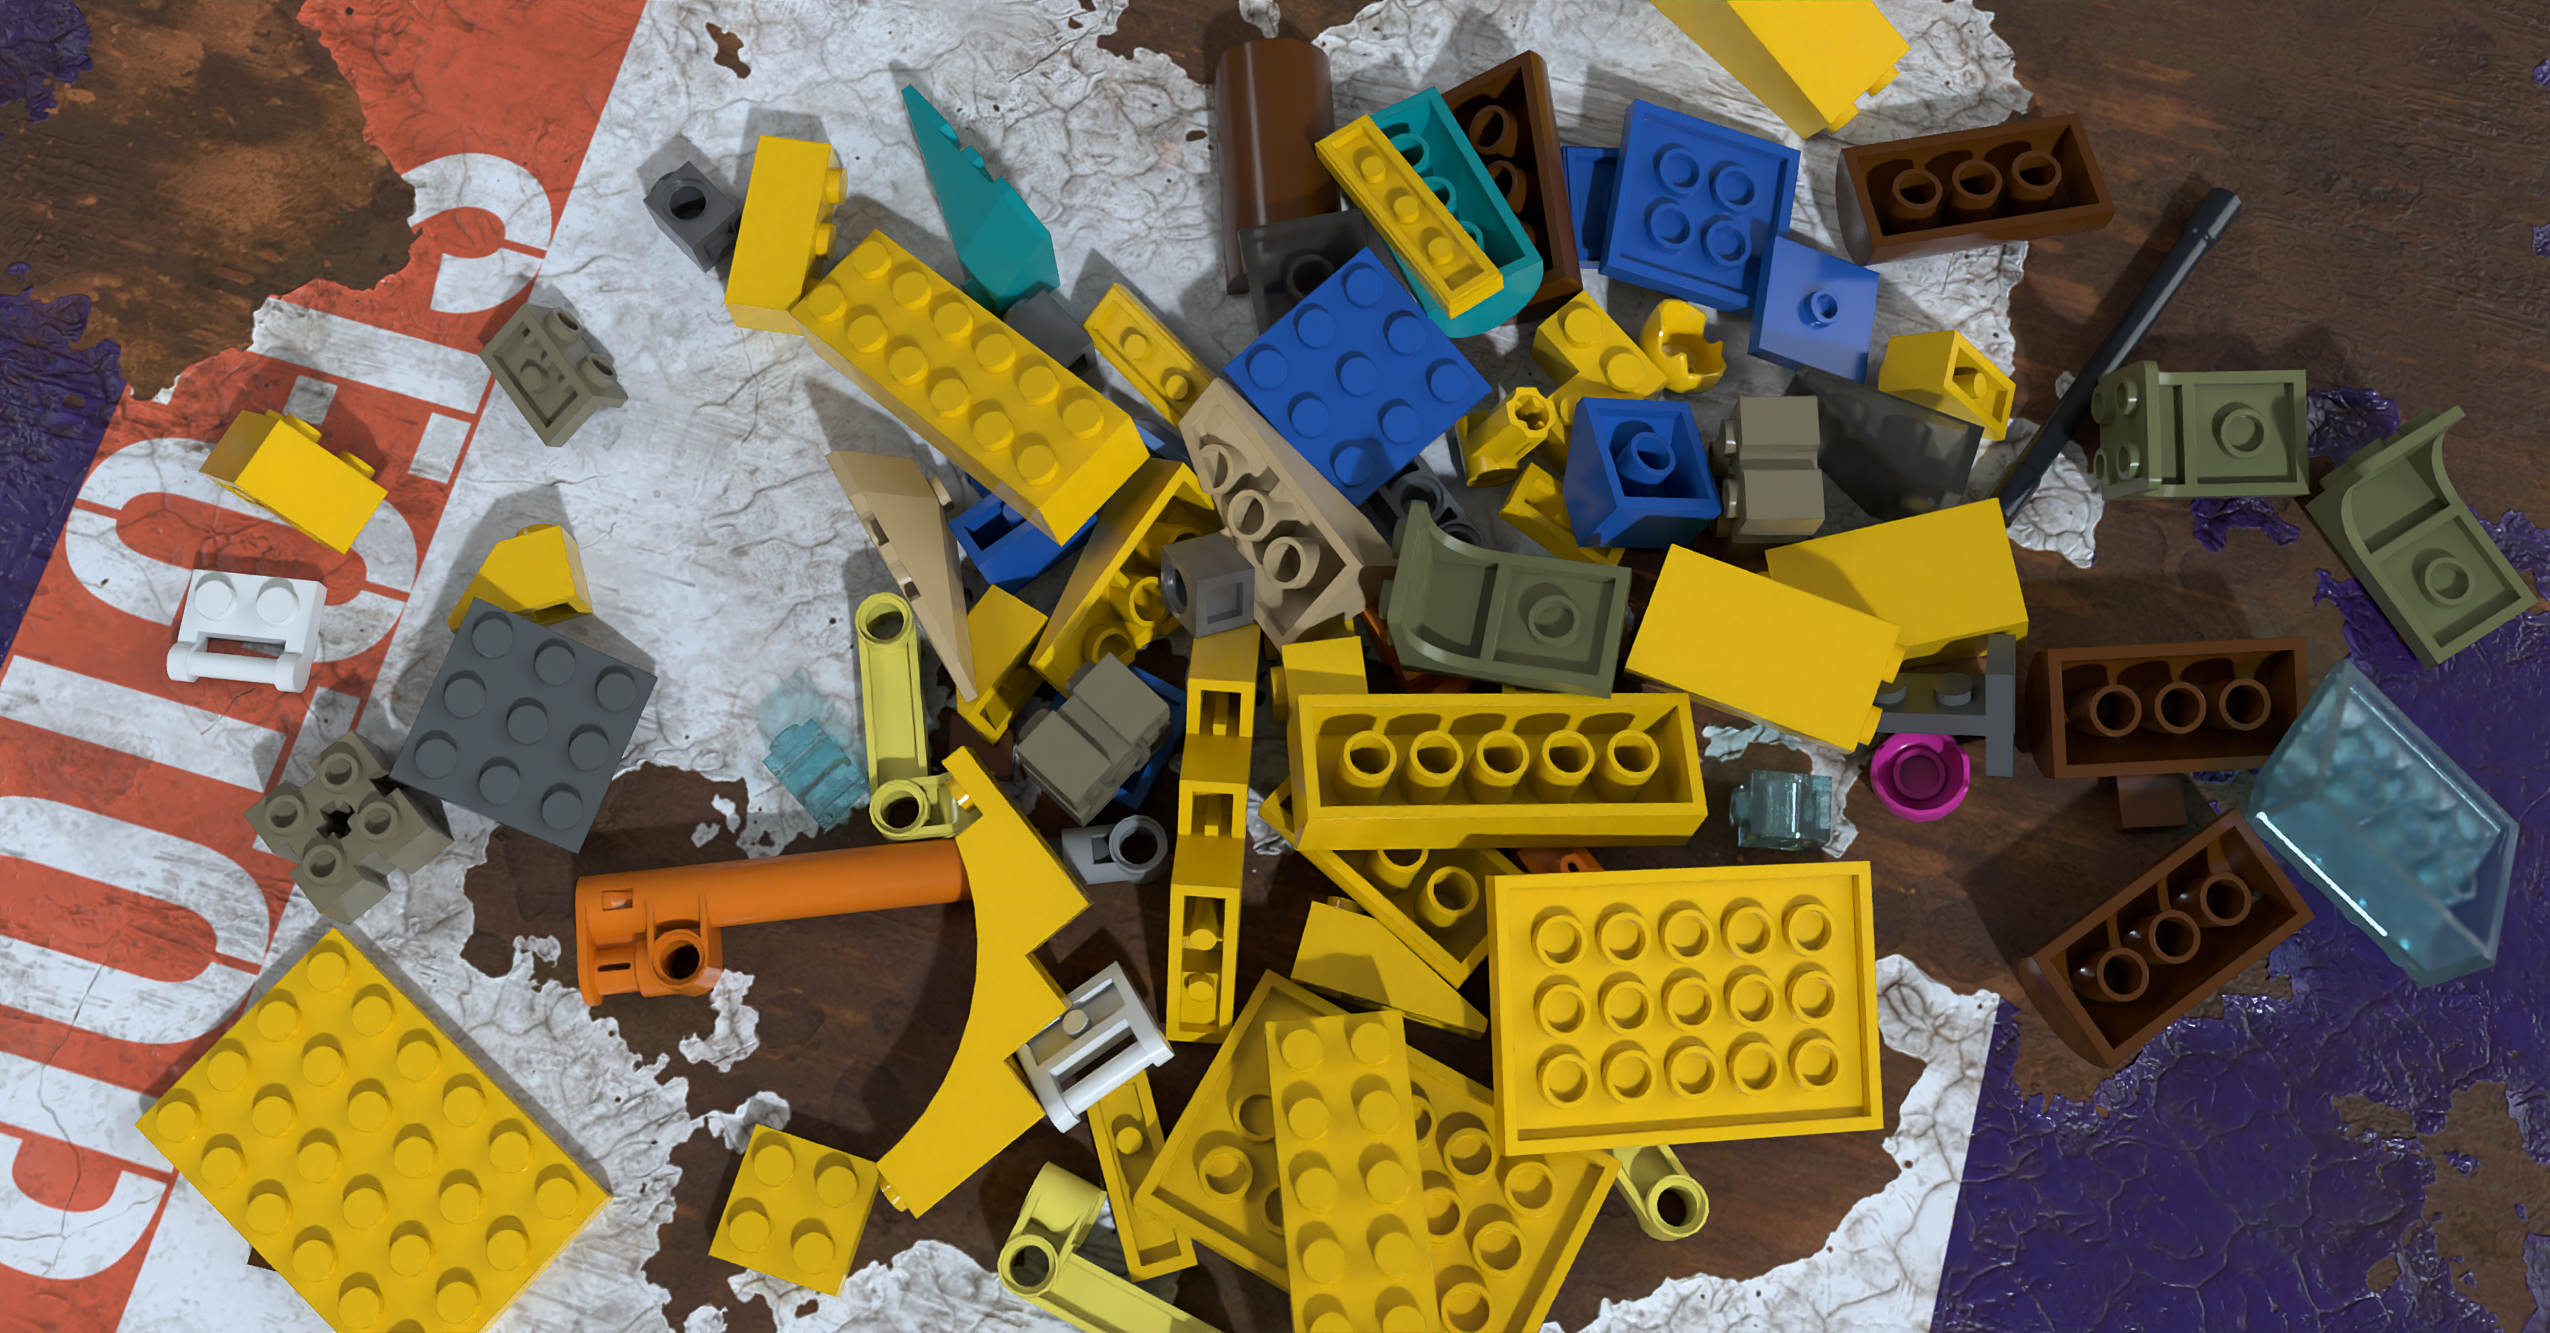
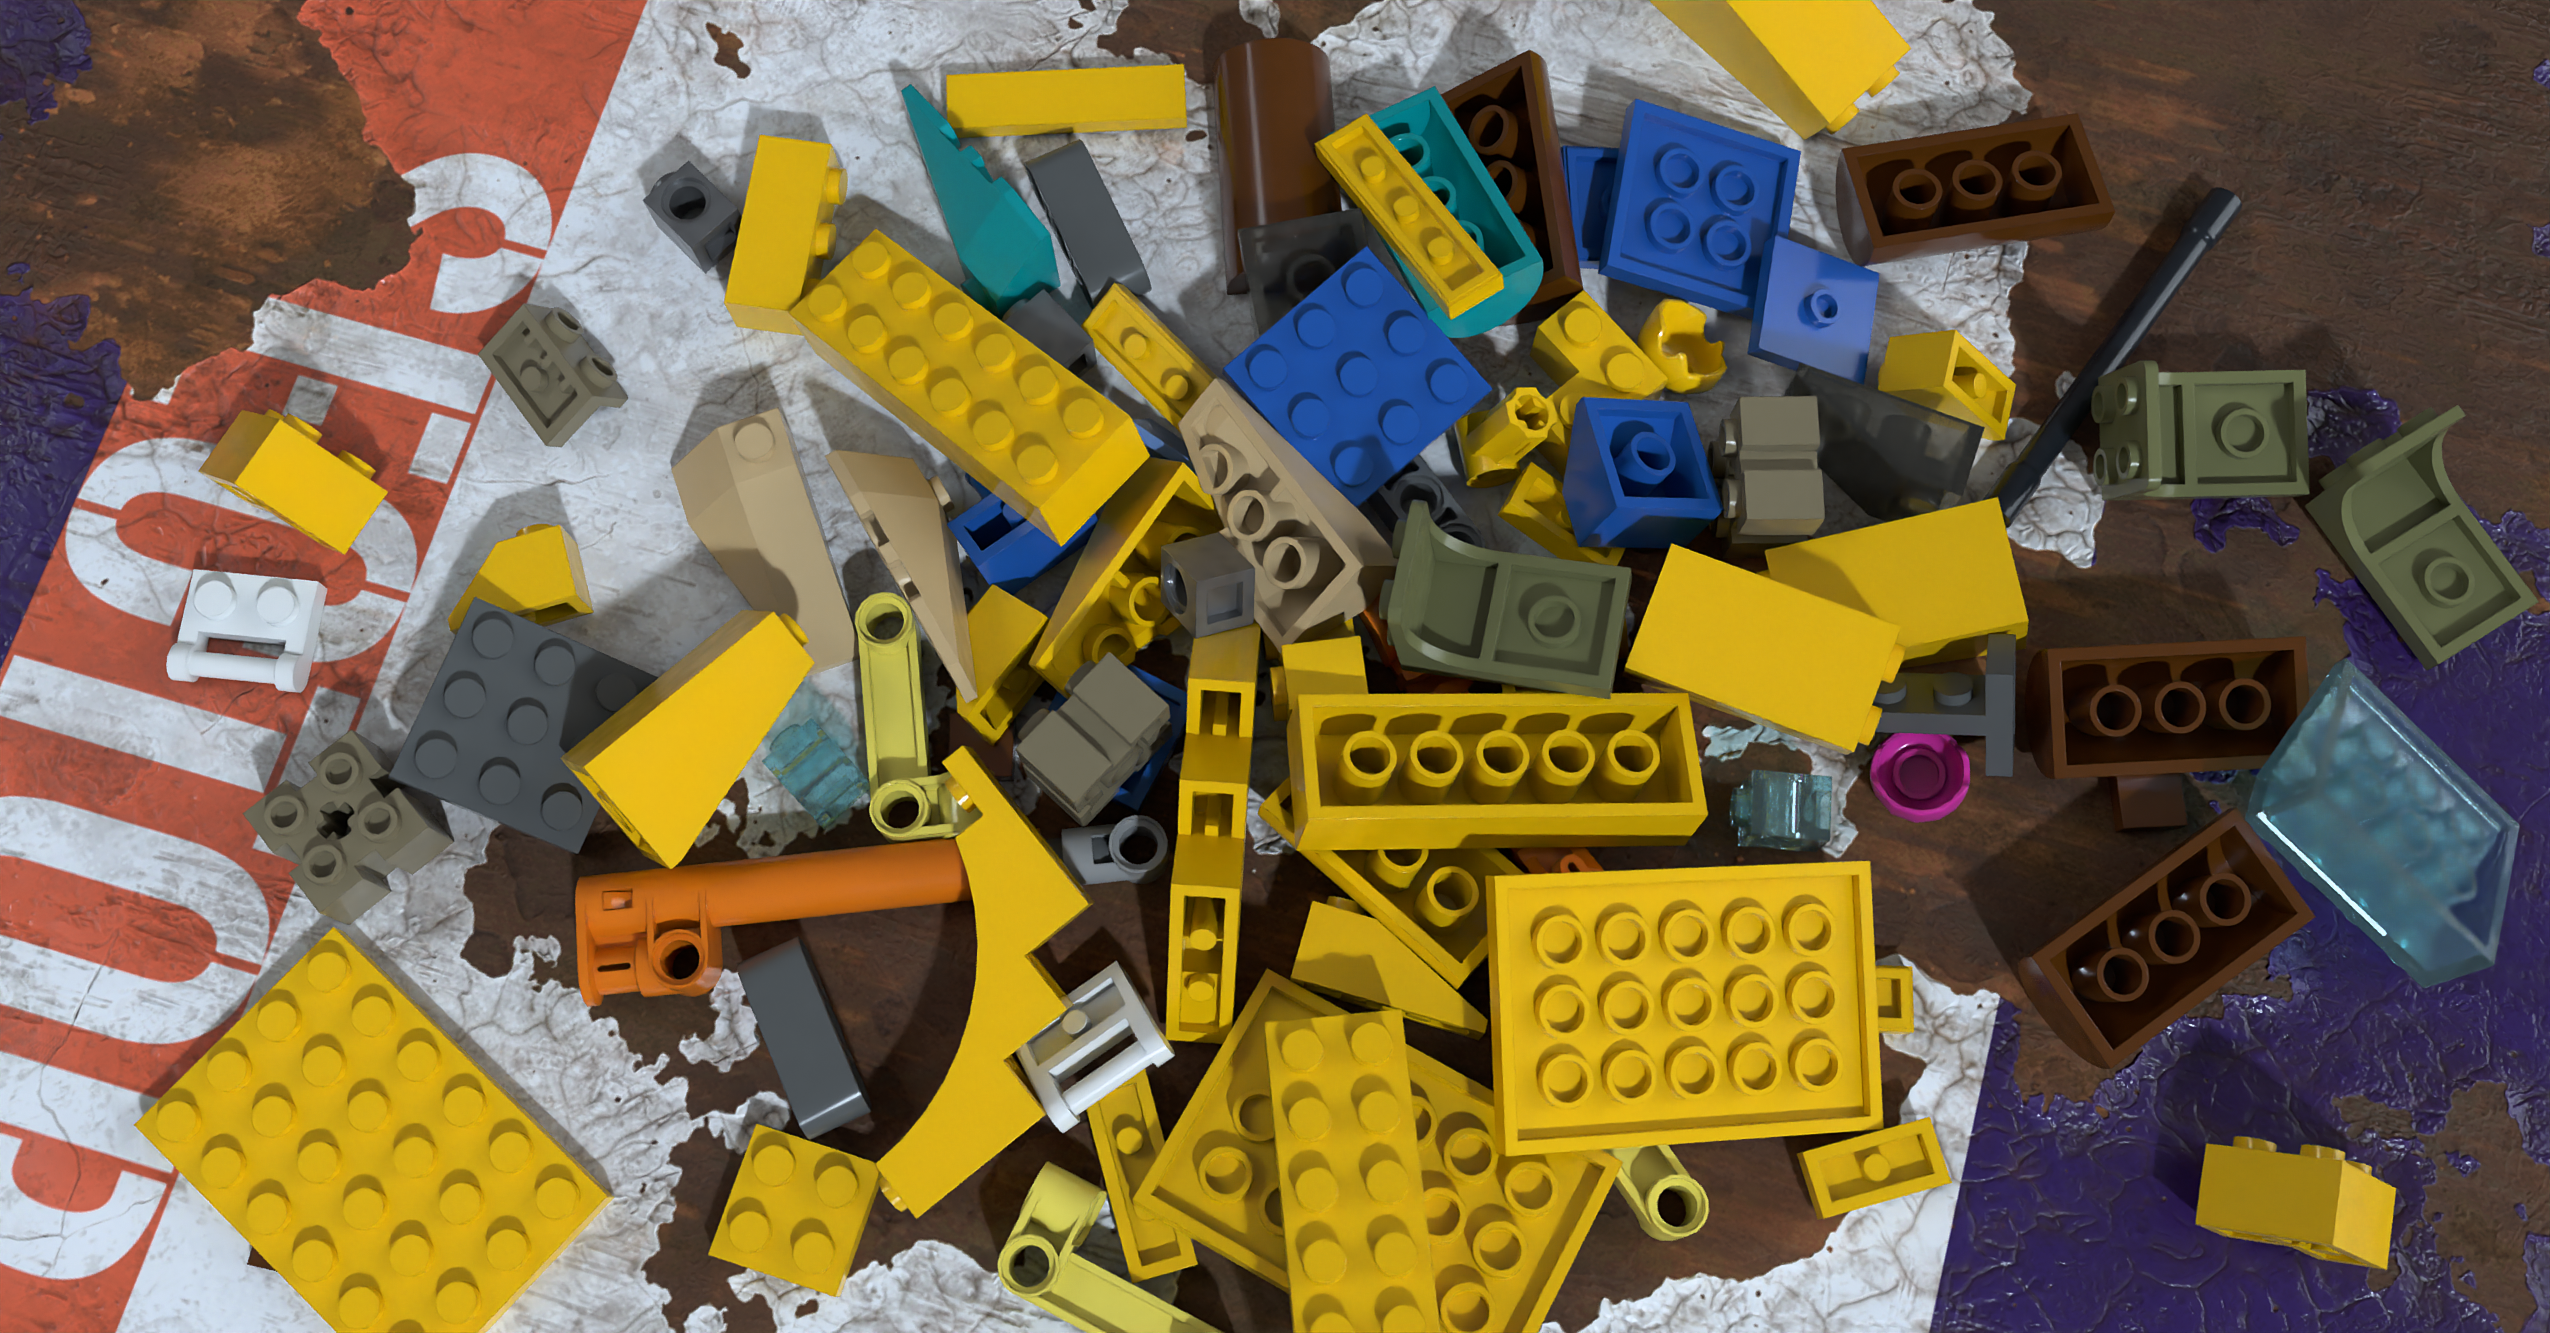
(691, 732): none -> yellow slope
(762, 527): none -> tan wedge
(804, 1038): none -> dark grey beam
(1067, 101): none -> yellow tile
(1086, 222): none -> dark grey beam
(1873, 1168): none -> yellow plate
(1895, 999): none -> yellow tile
(2297, 1201): none -> yellow brick

